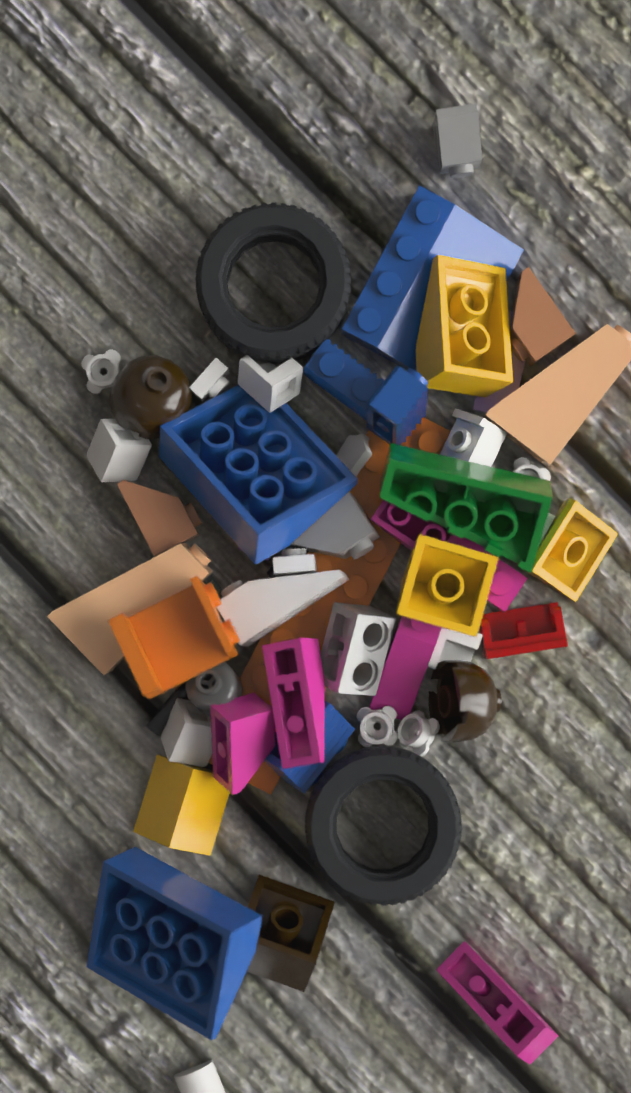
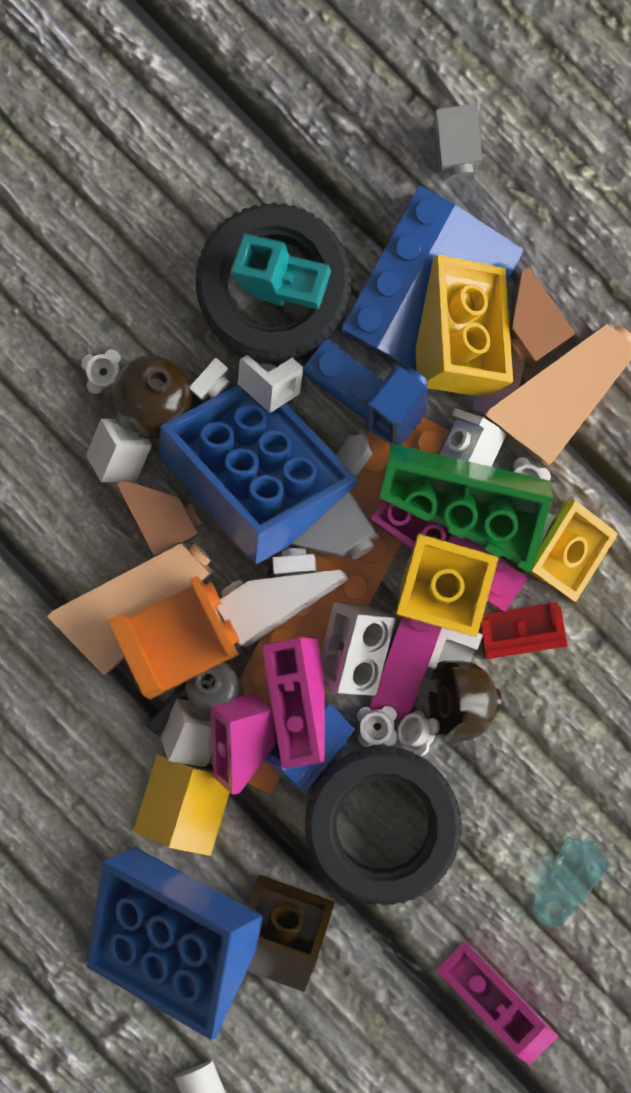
(274, 276): none -> teal brick
(570, 880): none -> clear light blue piece

